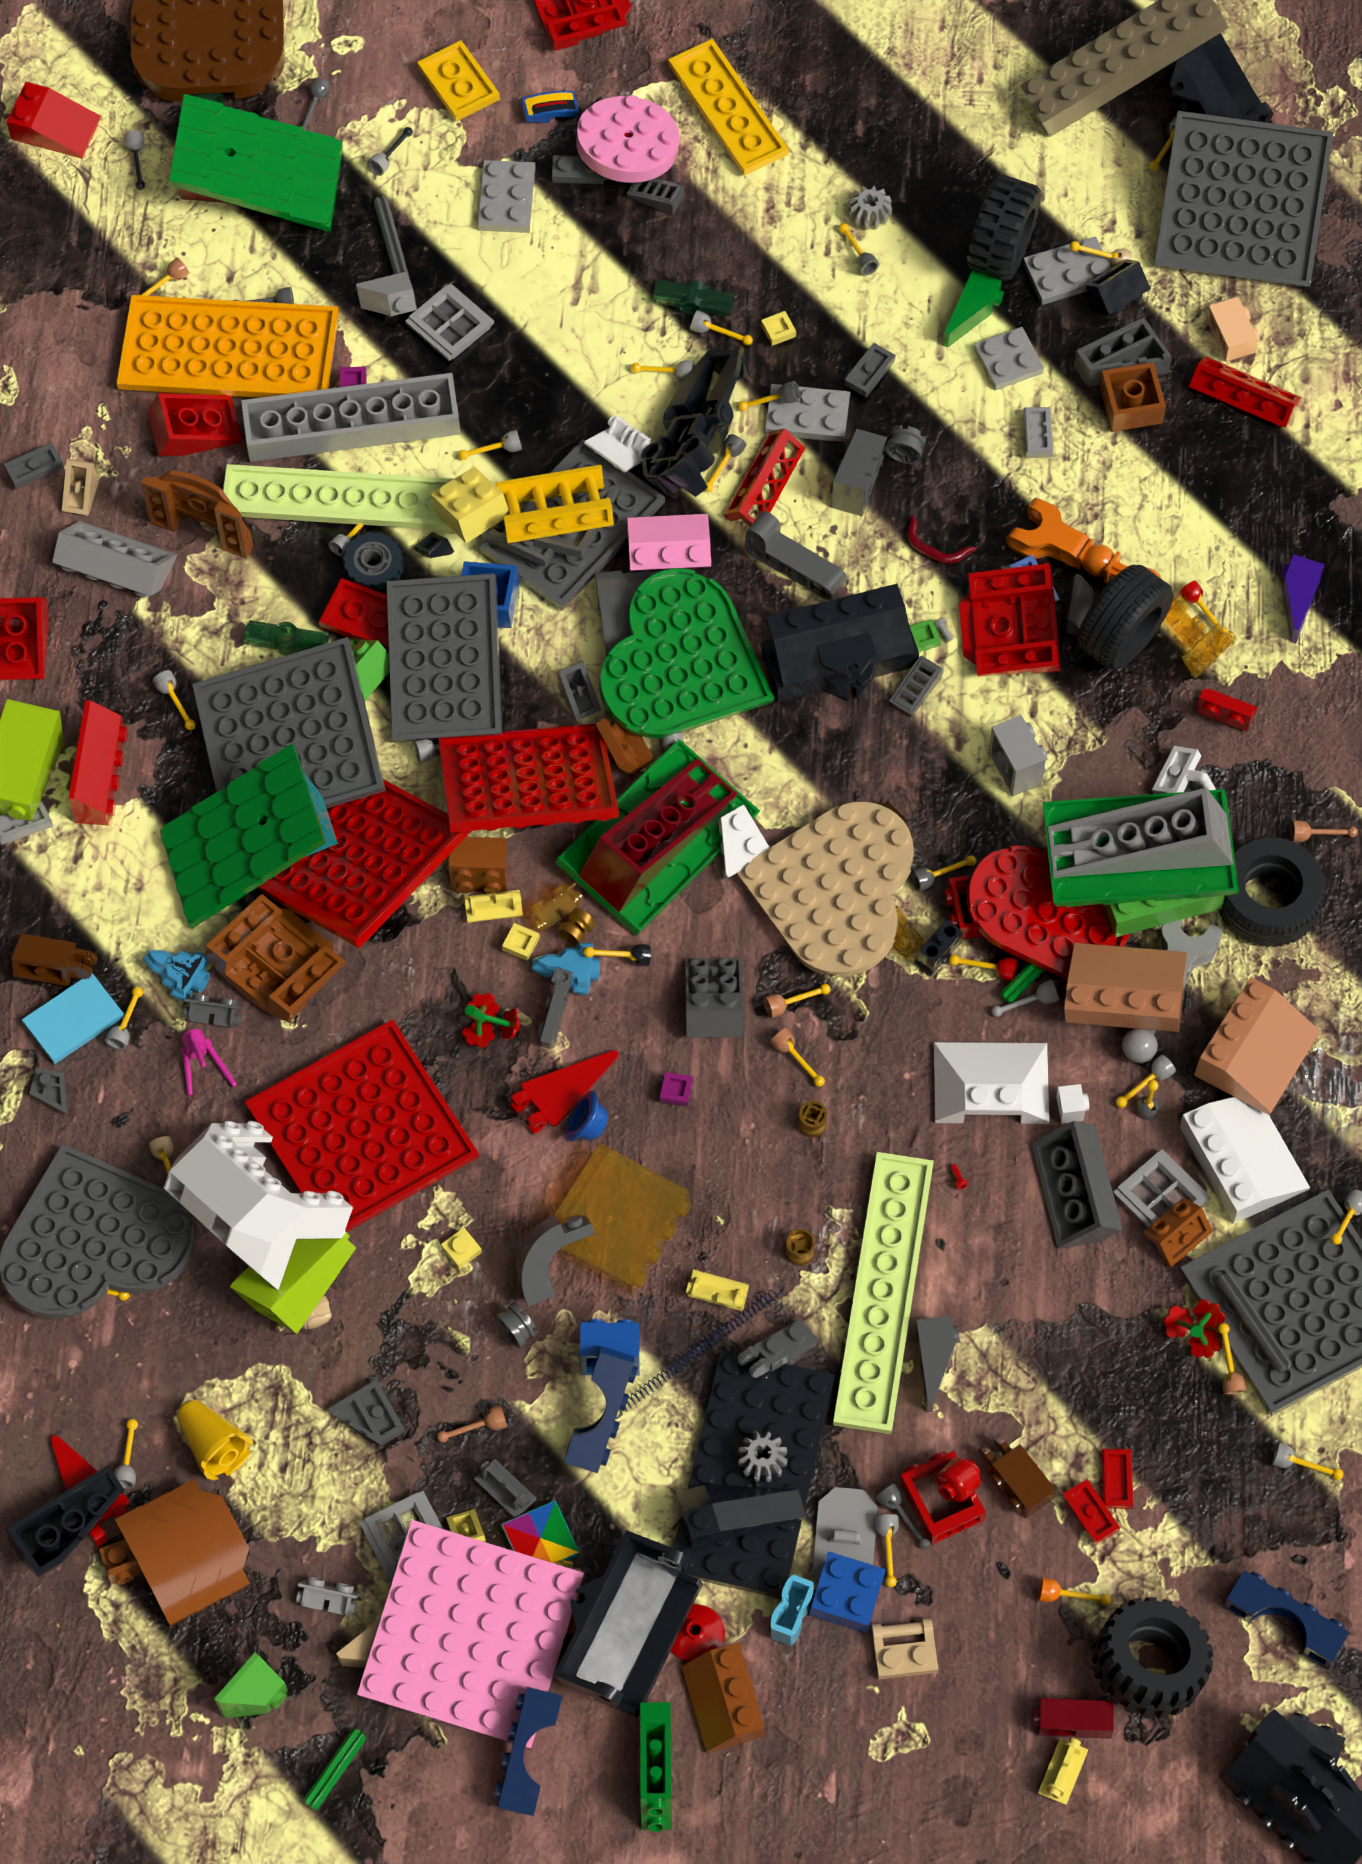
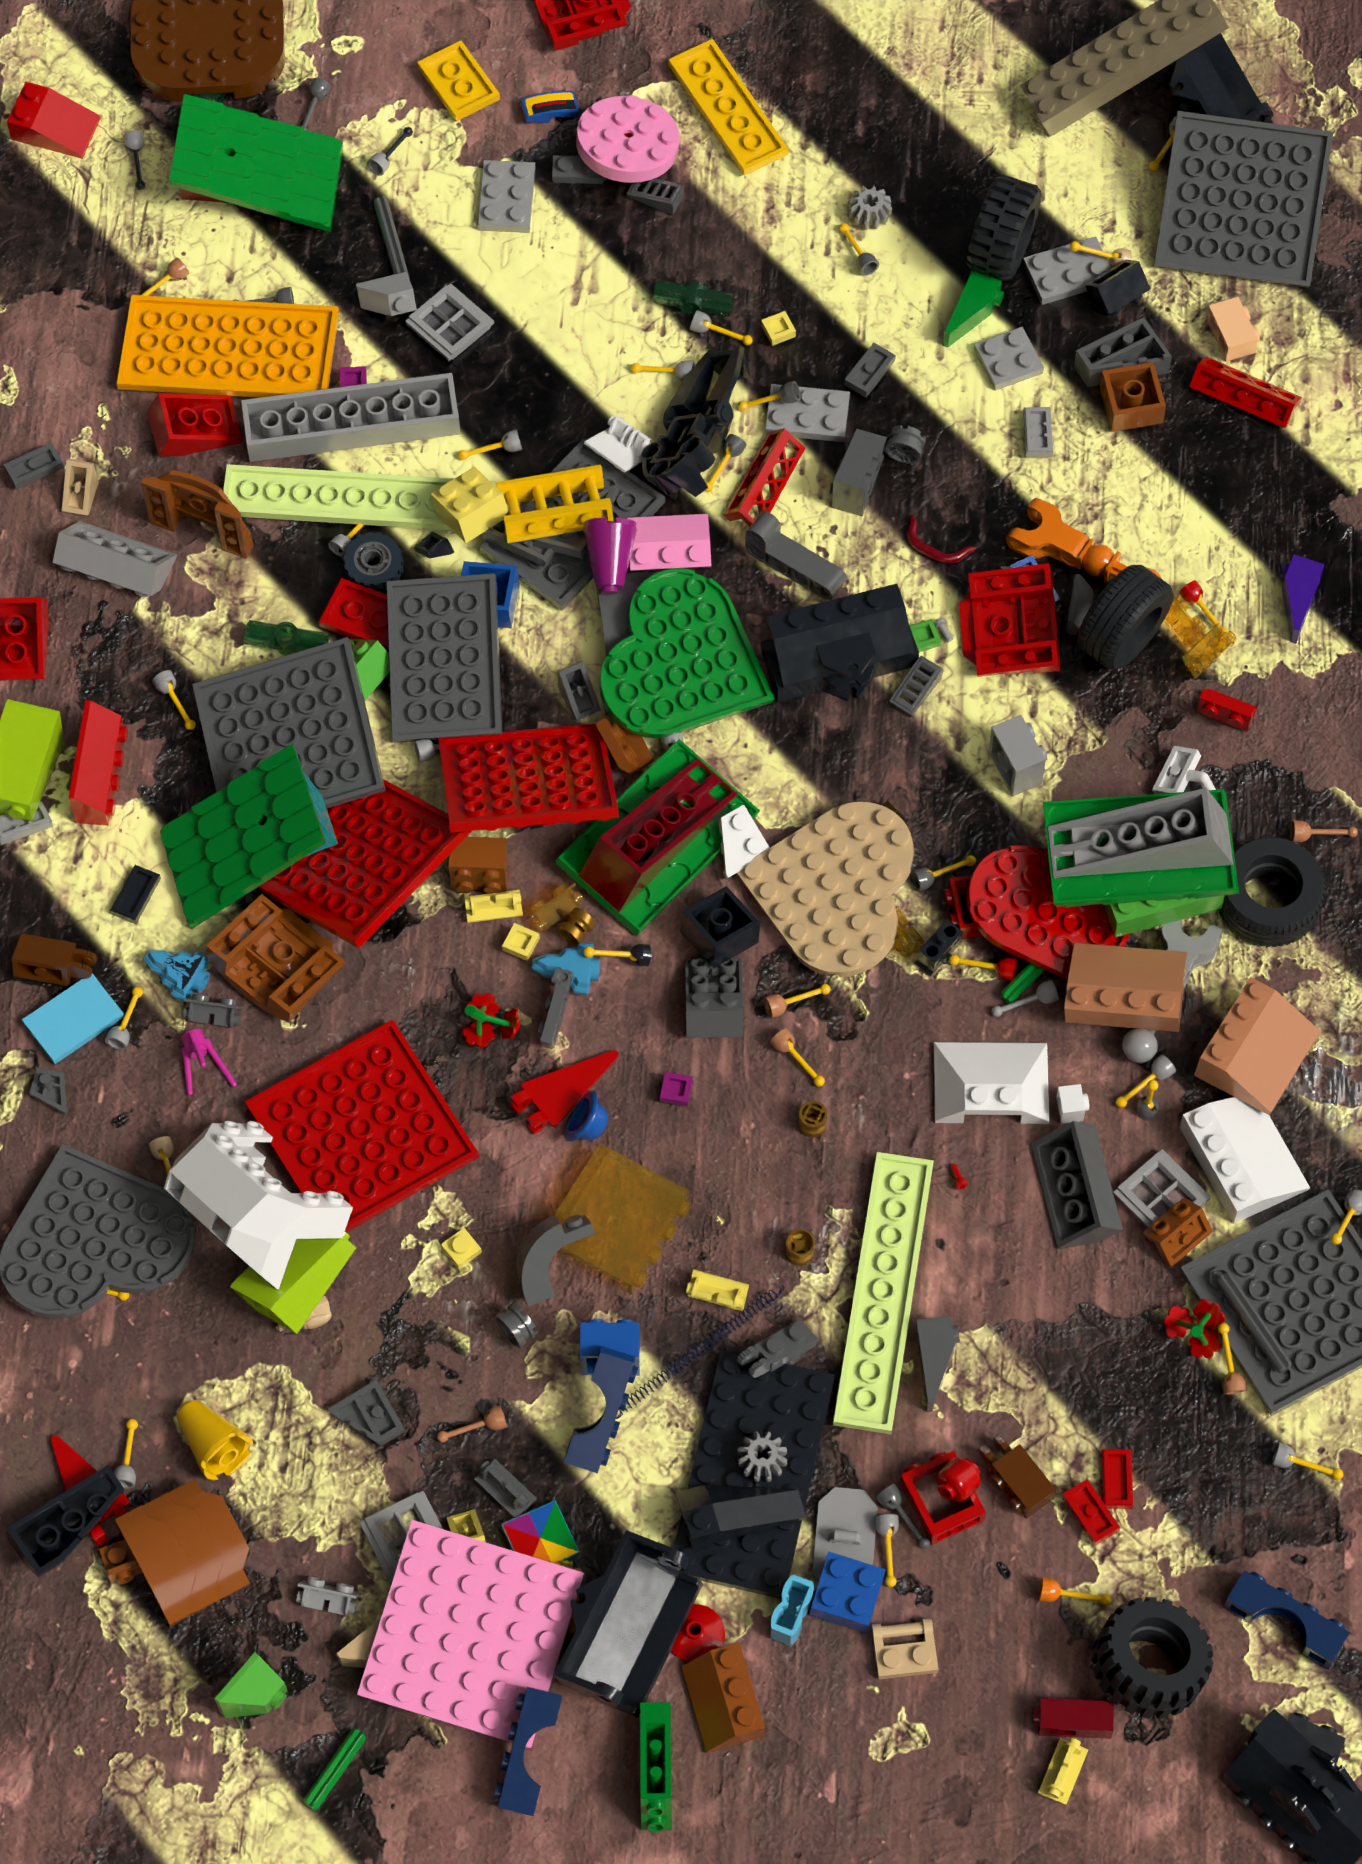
(135, 894): none -> black tile
(609, 551): none -> magenta cone
(720, 927): none -> black brick

